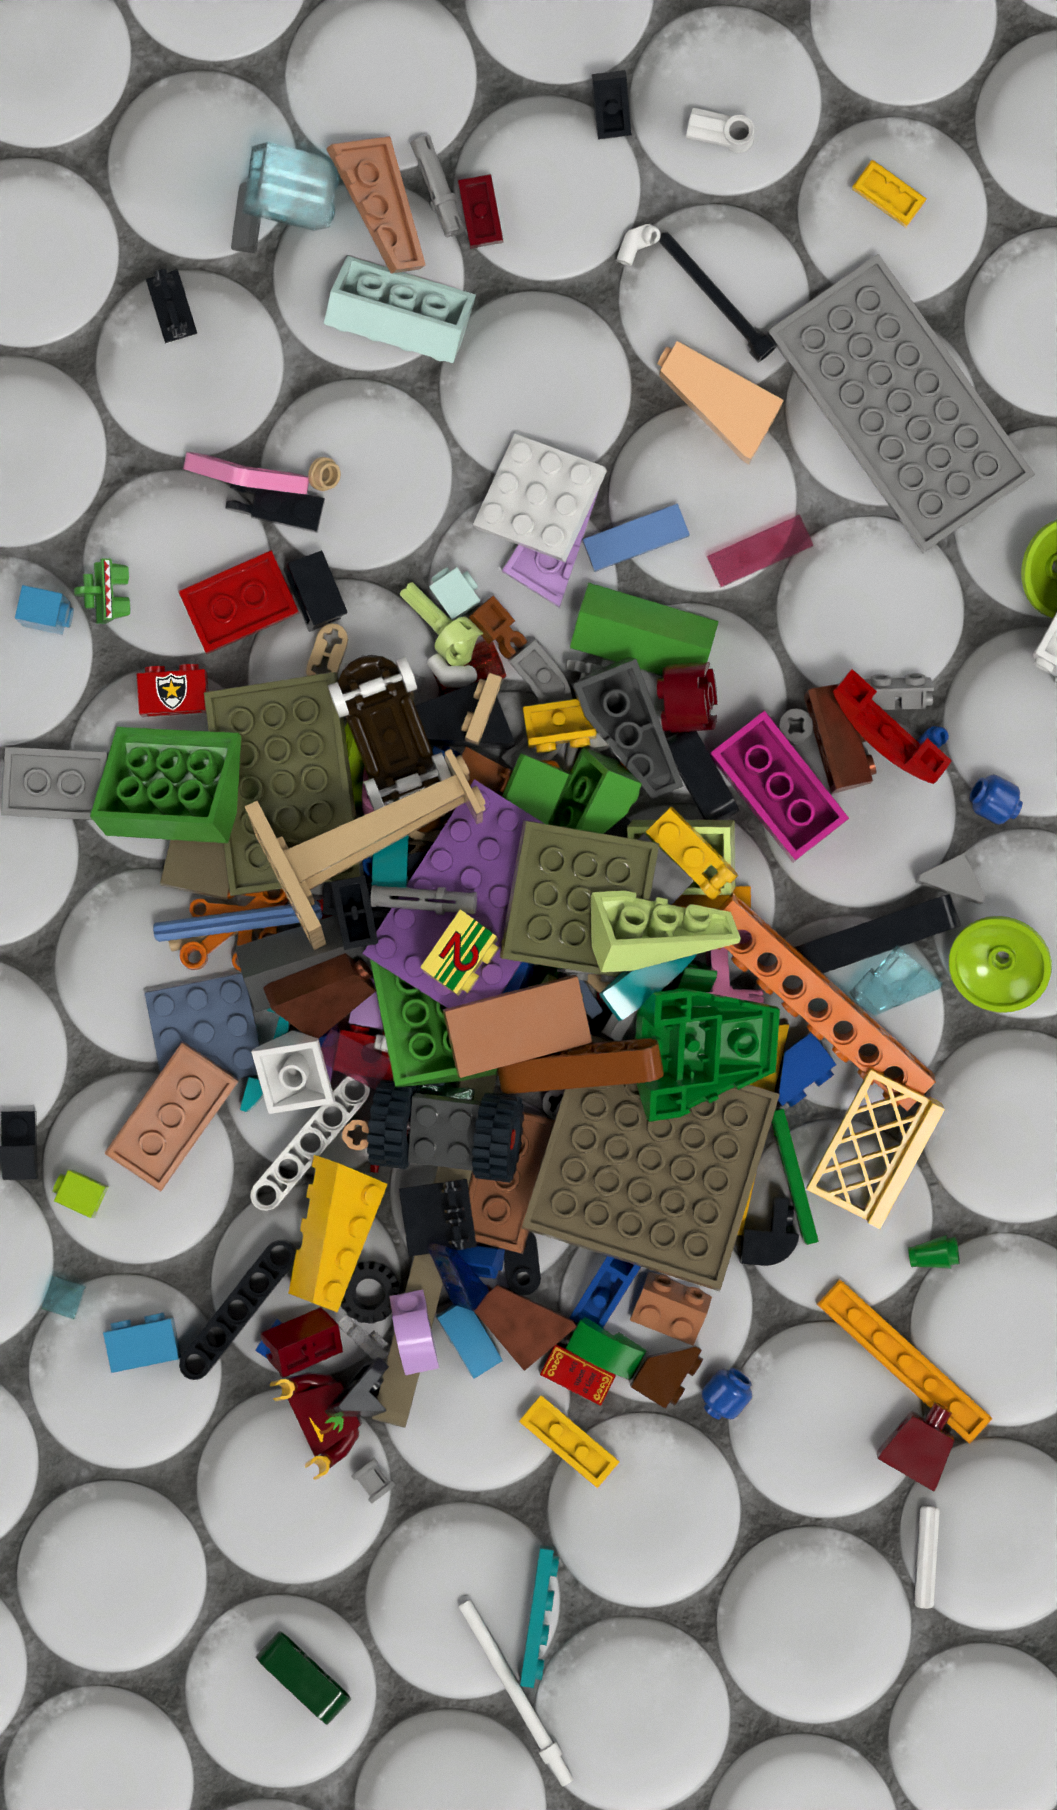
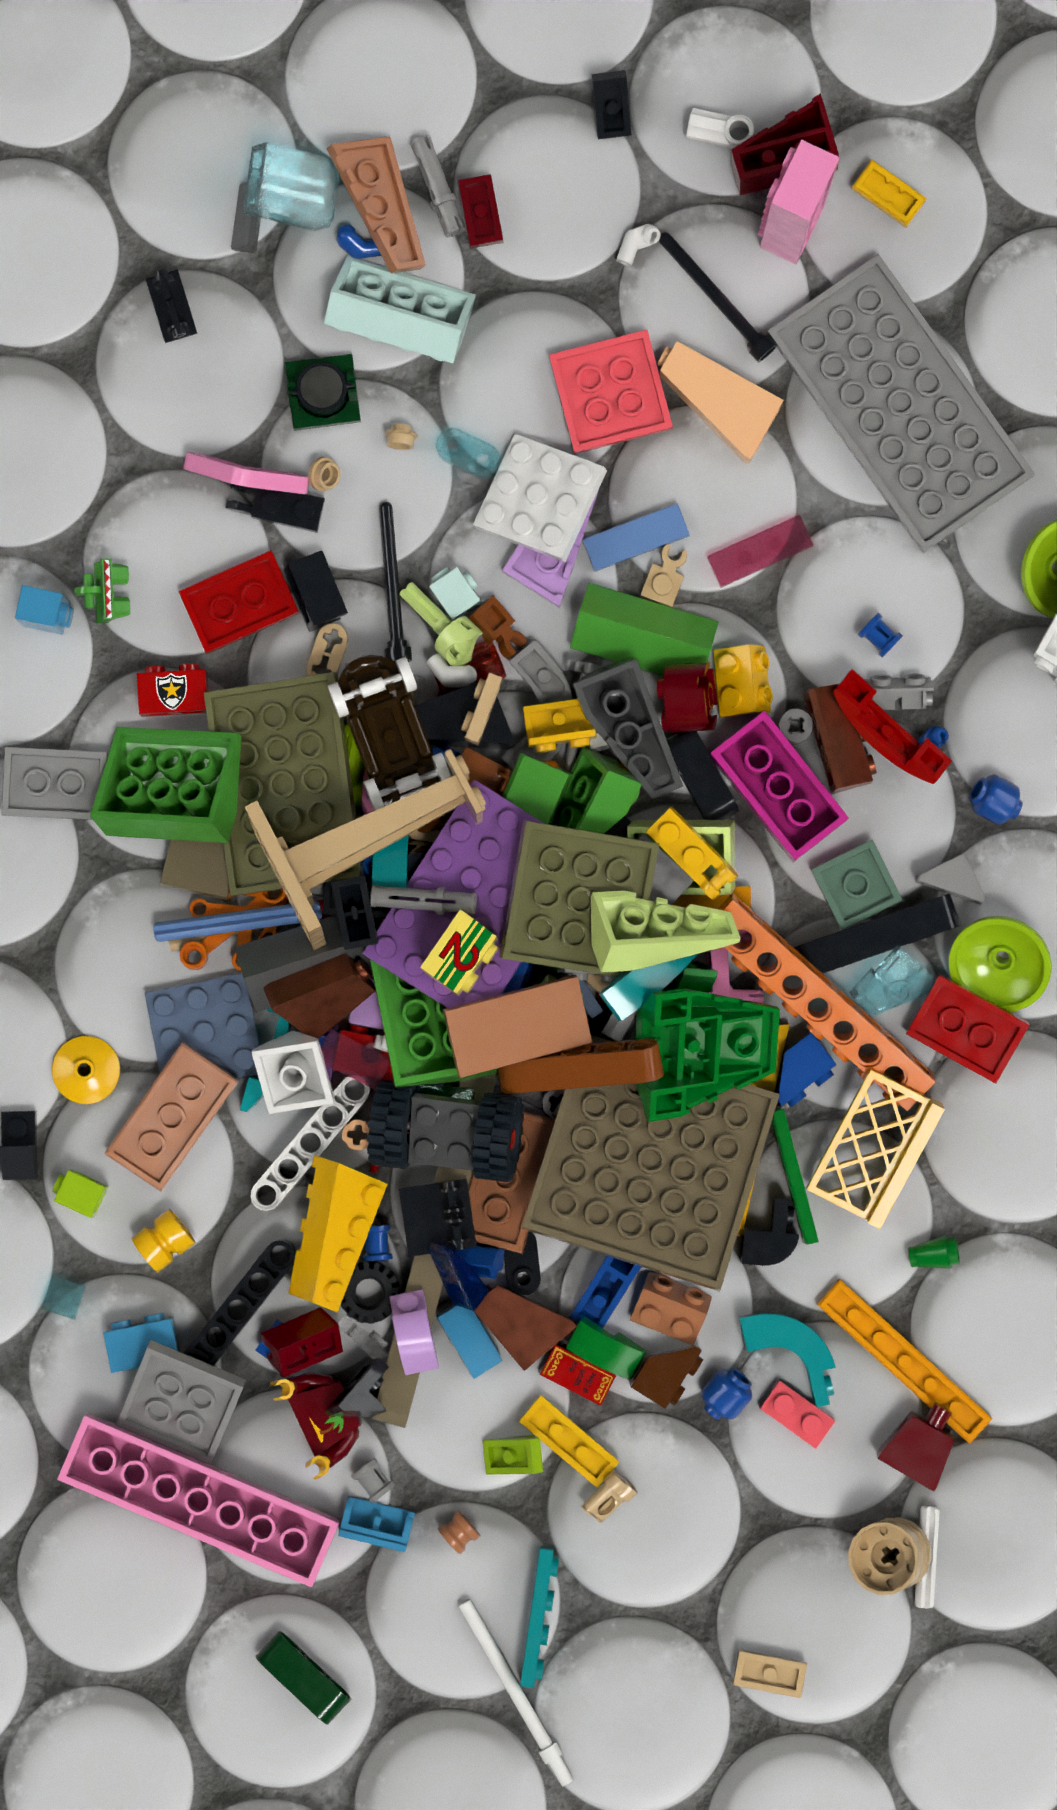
(103, 1074): none -> yellow dish
(163, 1240): none -> yellow wheel
(180, 1402): none -> light grey plate
(199, 1499): none -> bright pink brick
(322, 390): none -> piece
(354, 244): none -> blue arm
(376, 1524): none -> dark azure hinge
(377, 1244): none -> blue bush
(397, 646): none -> black piece
(400, 437): none -> tan plate
(458, 1532): none -> nougat wheel
(468, 453): none -> clear light blue plate
(513, 1455): none -> lime slope
(609, 1496): none -> tan piece
(610, 391): none -> coral plate
(664, 582): none -> tan plate
(742, 680): none -> yellow bracket
(761, 157): none -> dark red wedge
(769, 1673): none -> tan plate
(779, 1330): none -> teal arch
(797, 200): none -> bright pink brick
(797, 1414): none -> coral plate
(856, 885): none -> sand green plate
(870, 1558): none -> tan wheel
(880, 635): none -> blue bush
(967, 1028): none -> red plate

